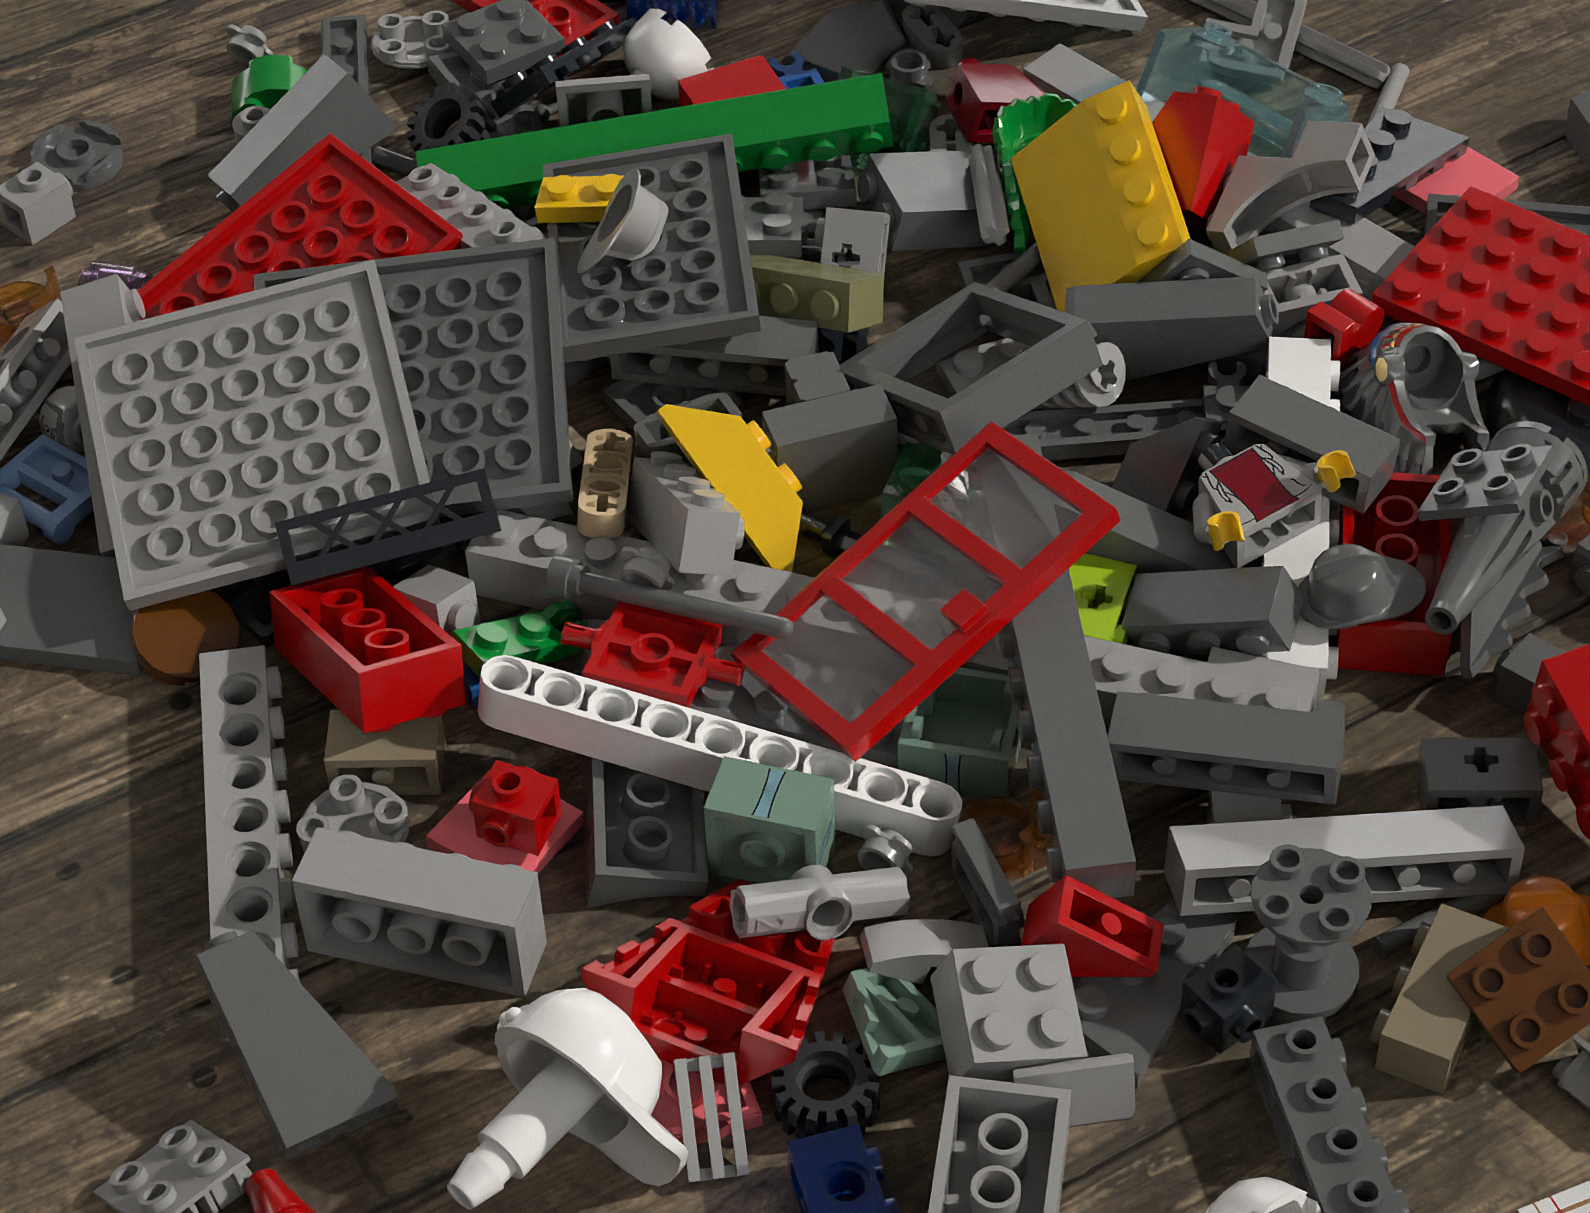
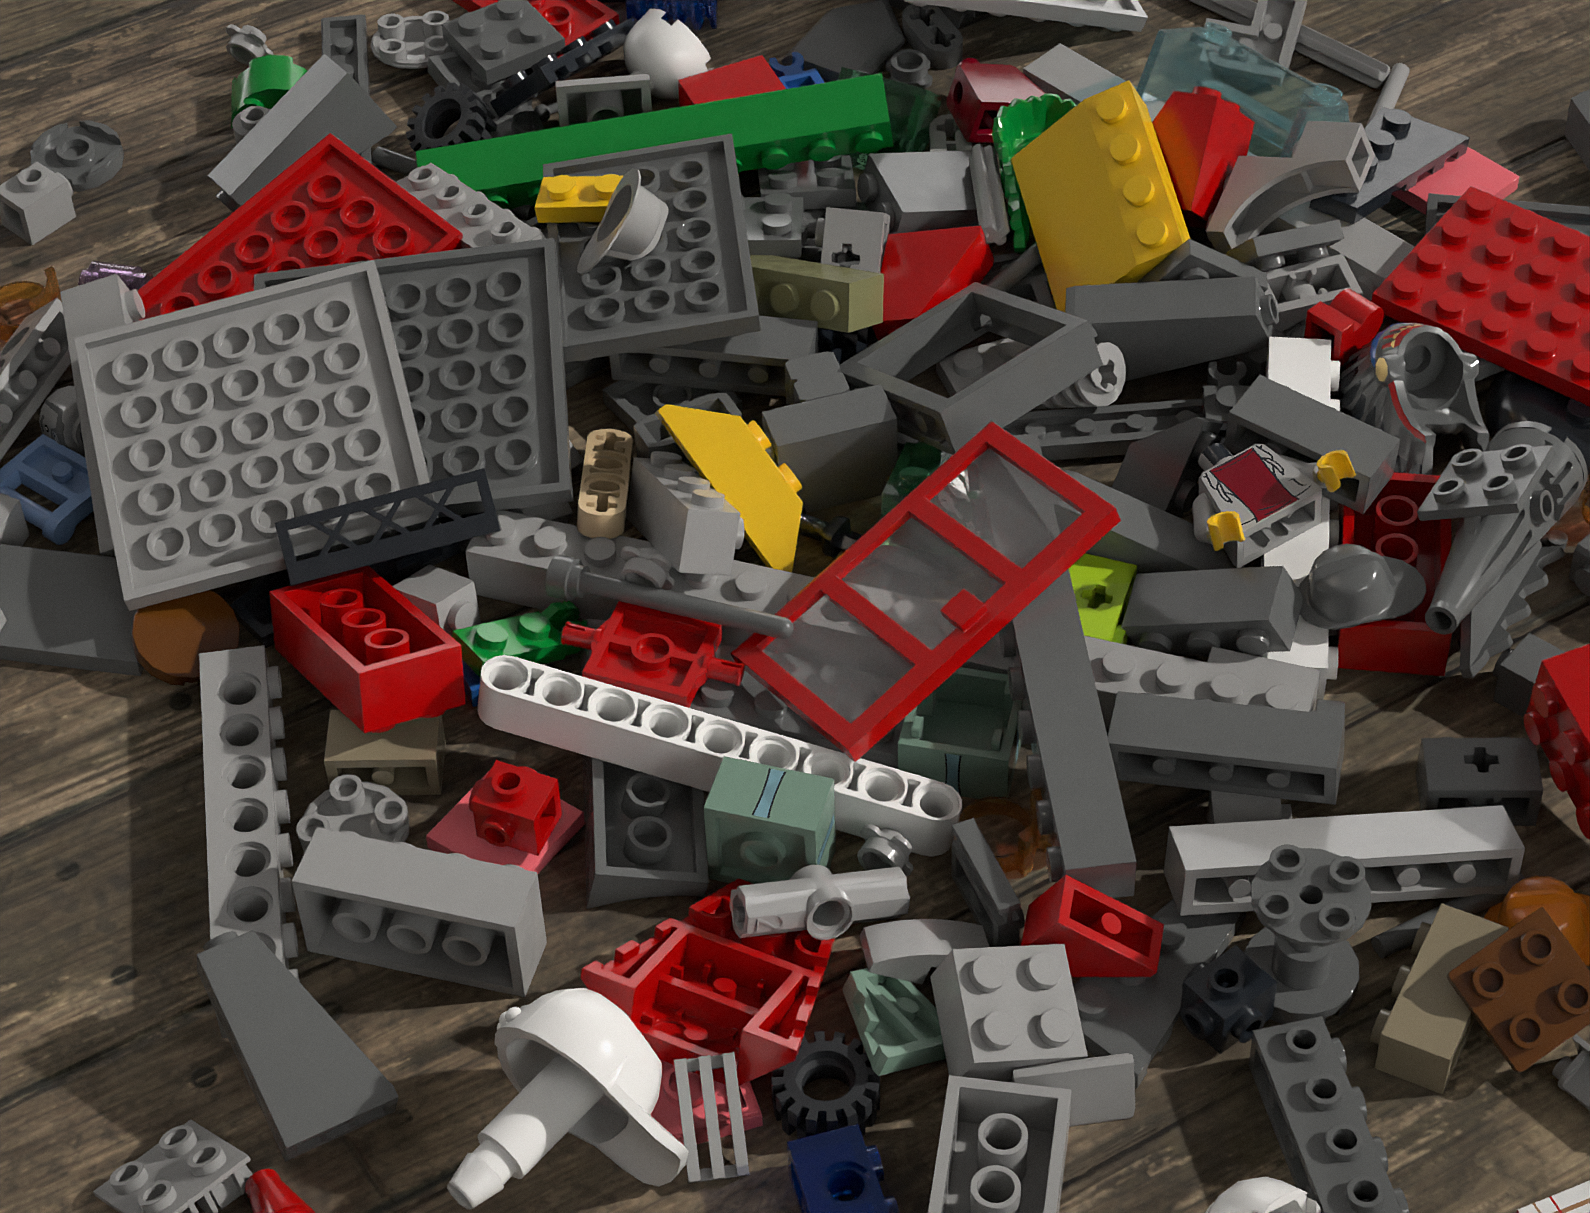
(928, 269): none -> red slope

